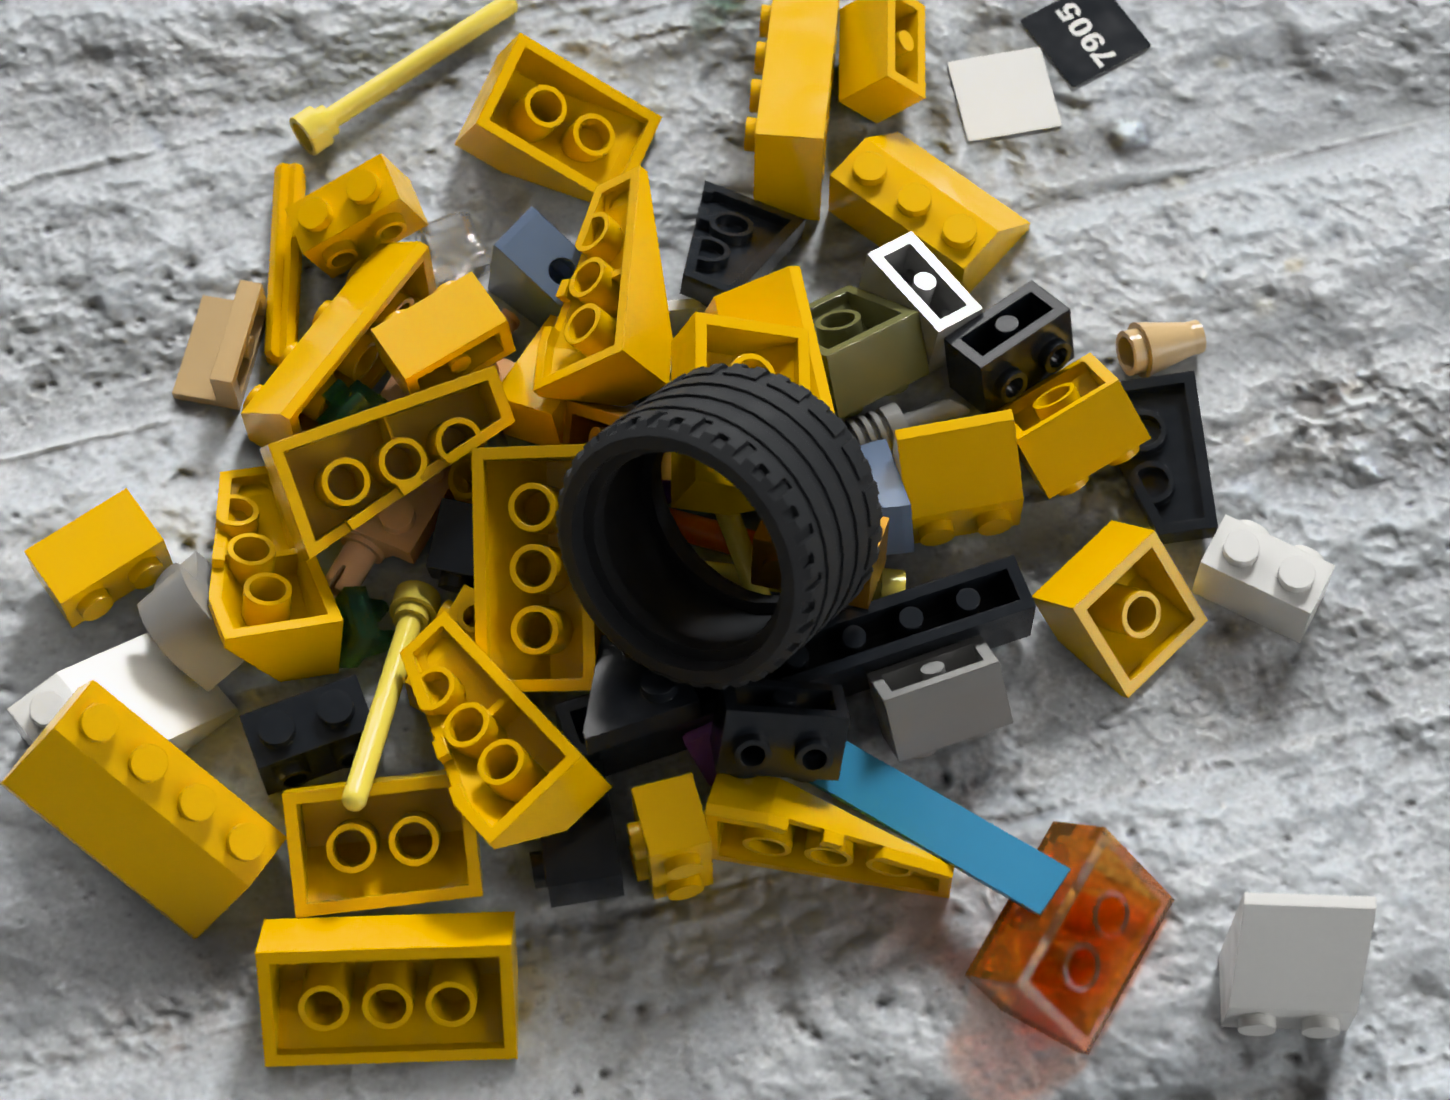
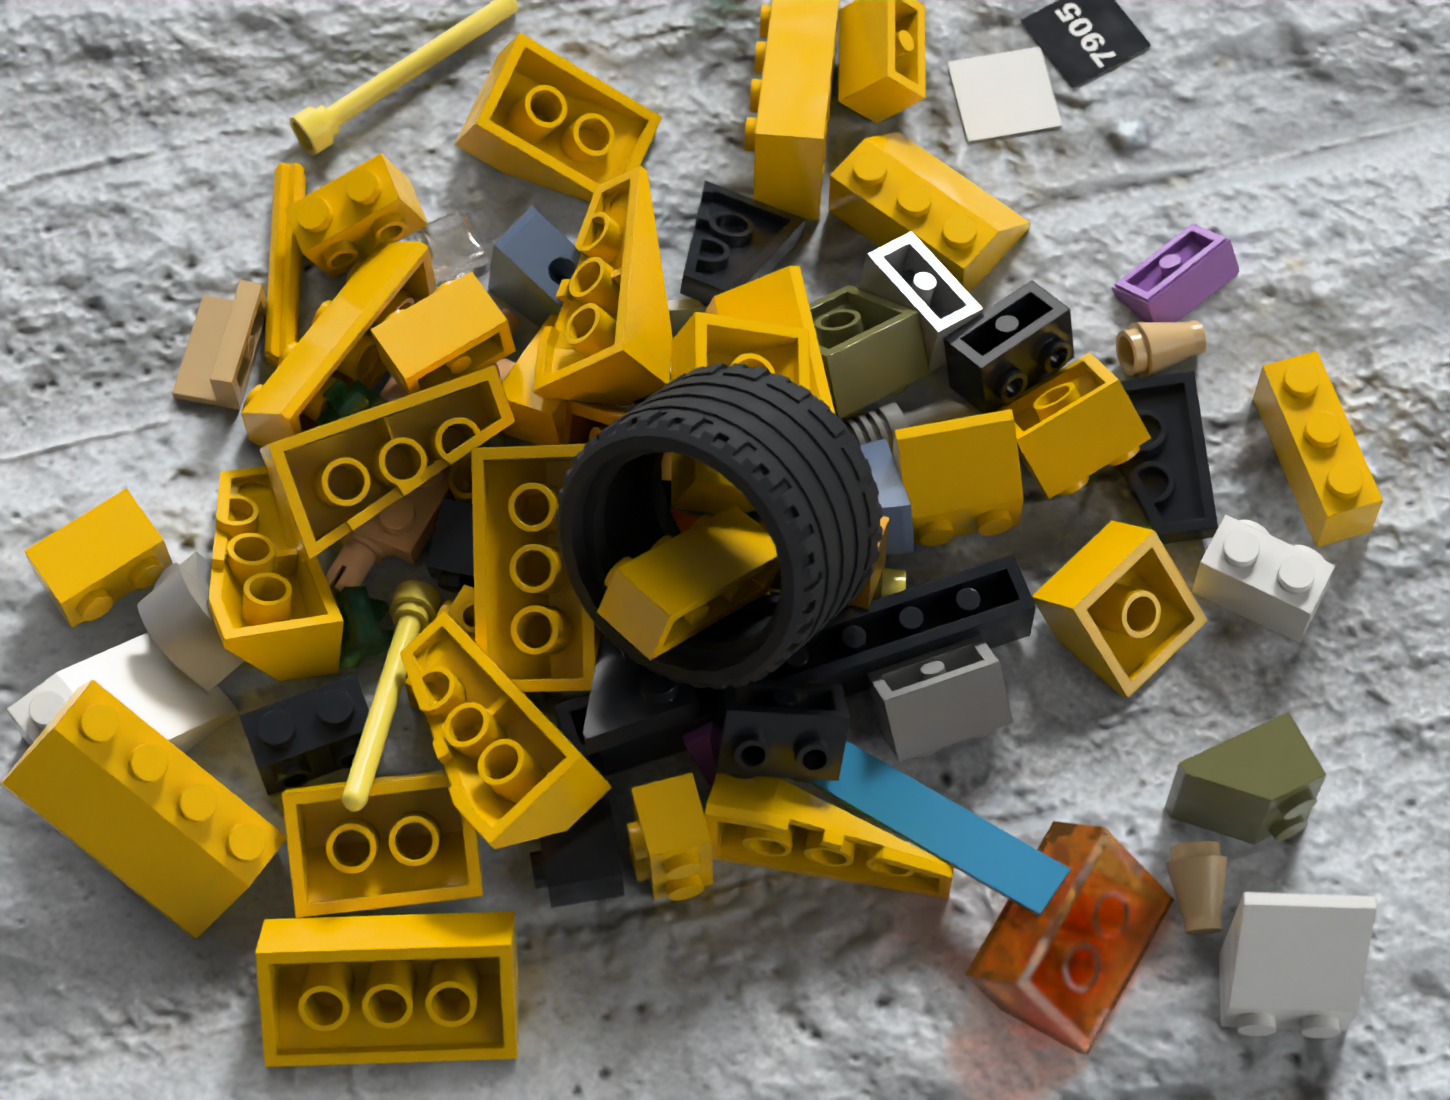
(689, 581): none -> yellow brick
(1178, 275): none -> medium lavender slope
(1199, 884): none -> tan cone
(1250, 784): none -> olive slope
(1317, 449): none -> yellow brick

